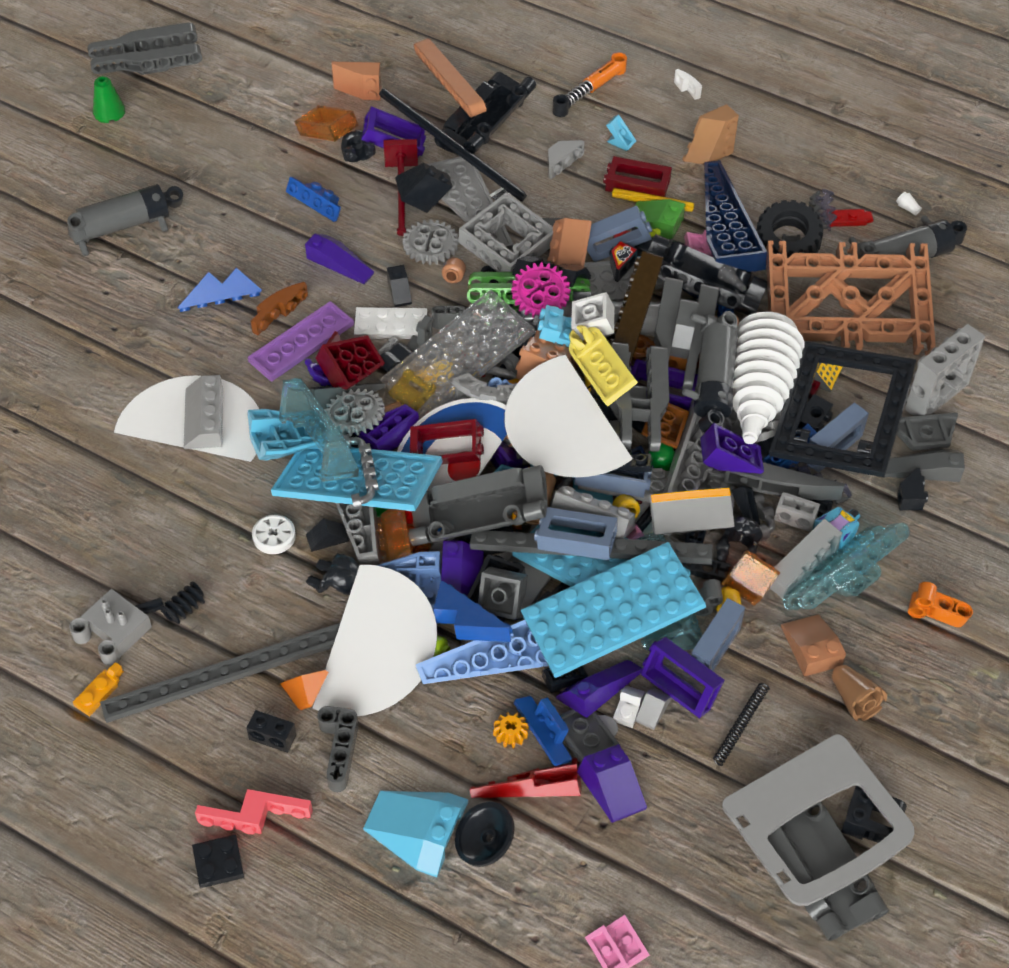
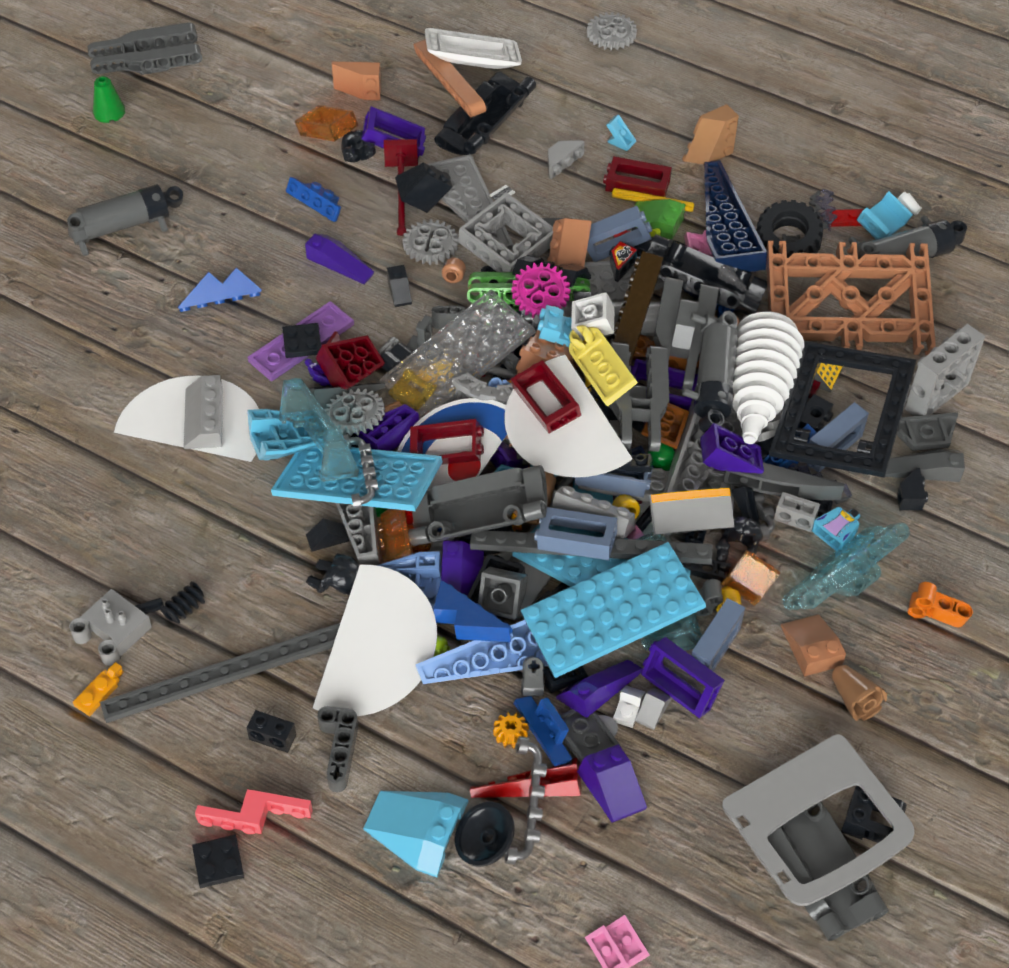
(270, 543): white wheel -> none
(279, 303): dark orange slope -> none
(301, 340): none -> black plate
(305, 688): orange slope -> none
(387, 322): white plate -> none
(453, 145): black axle -> none
(472, 49): none -> white wedge
(532, 681): none -> dark grey piece
(533, 812): none -> flat silver bar
(541, 372): none -> dark red piece
(611, 31): none -> light grey gear
(614, 67): piece -> none
(687, 82): white slope -> none
(743, 713): black piece -> none
(806, 556): light grey wedge -> none
(885, 217): none -> medium azure panel

